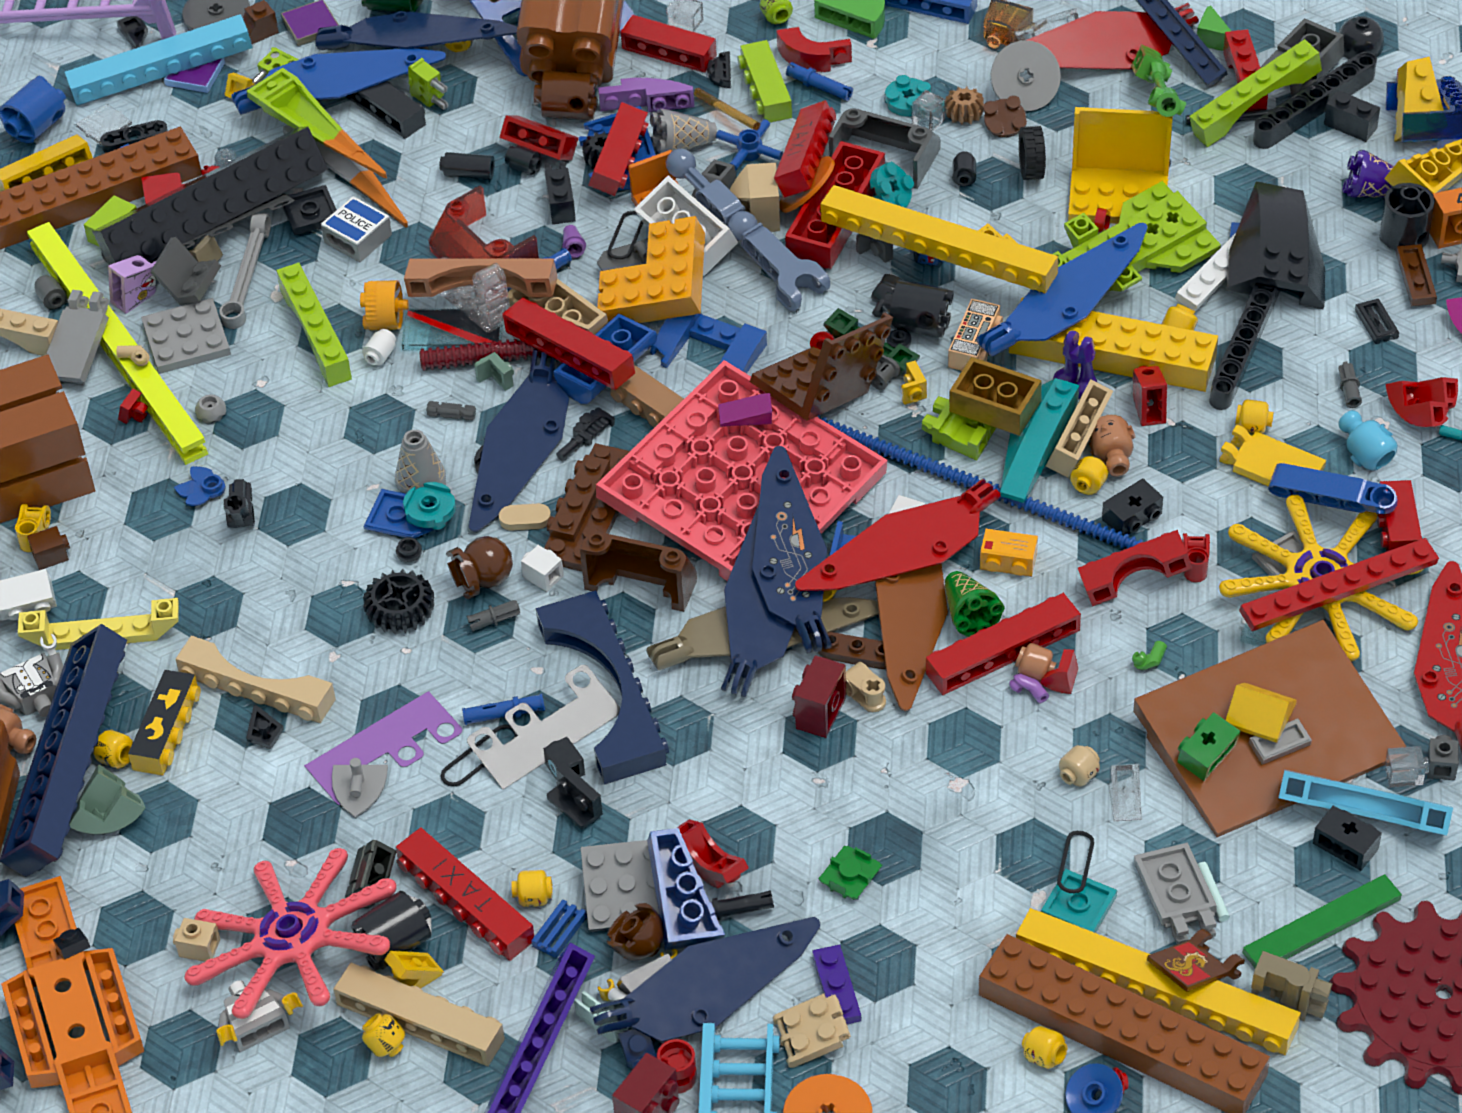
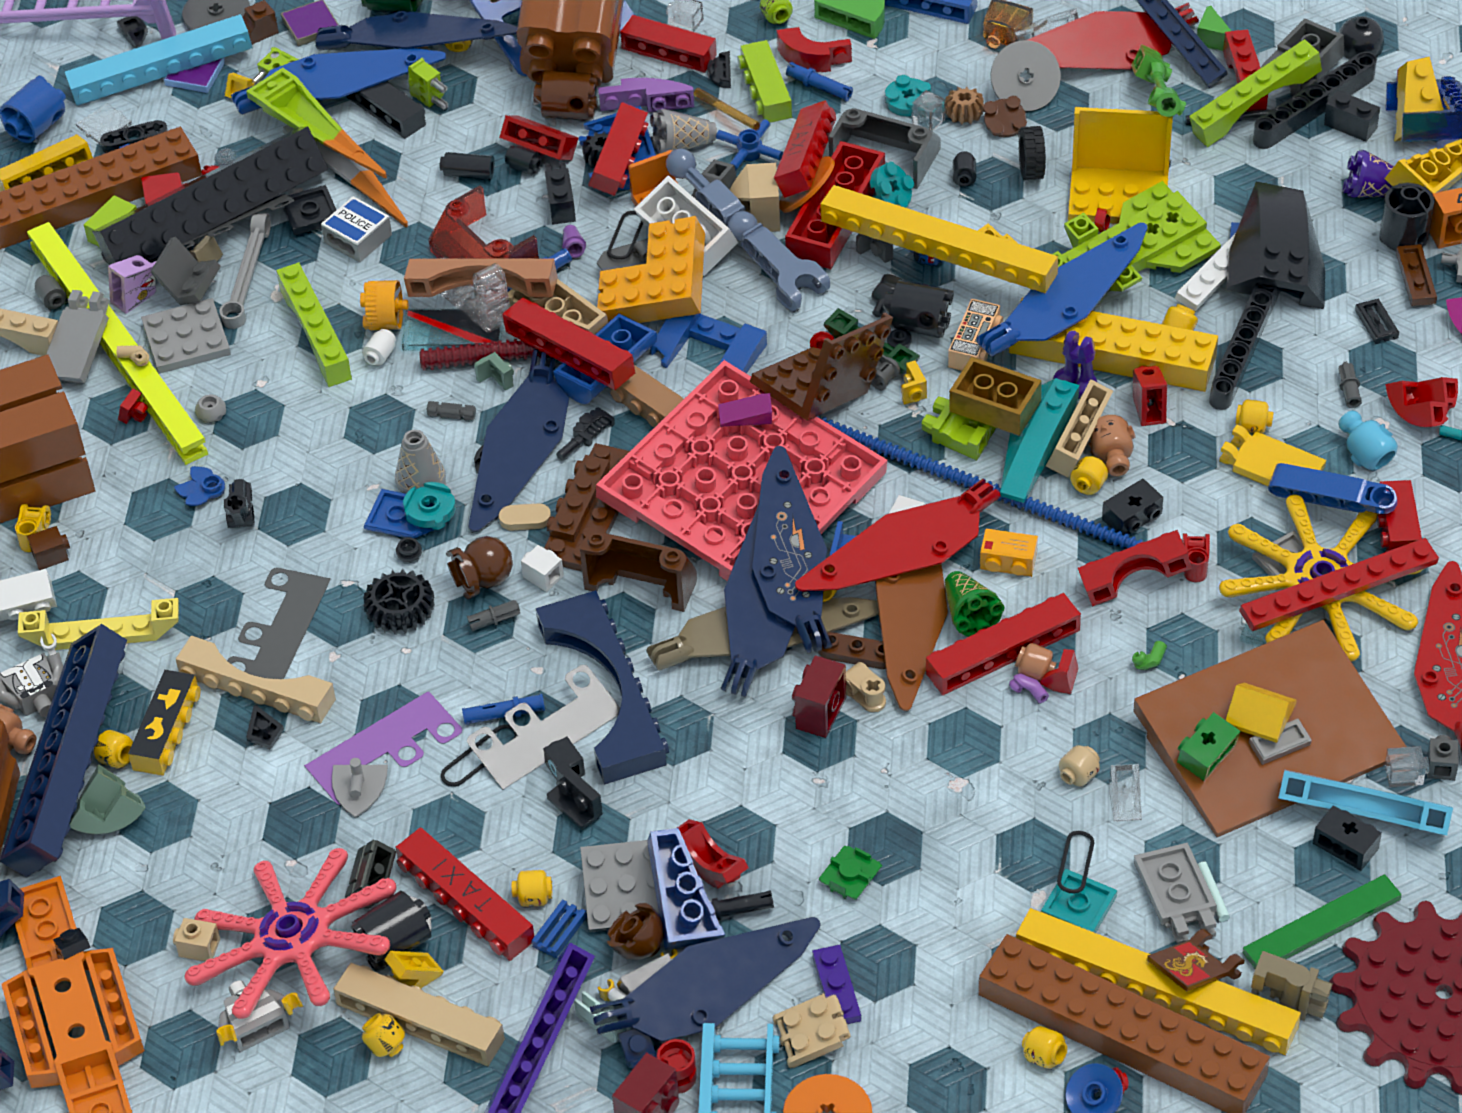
(284, 636): none -> dark grey piece

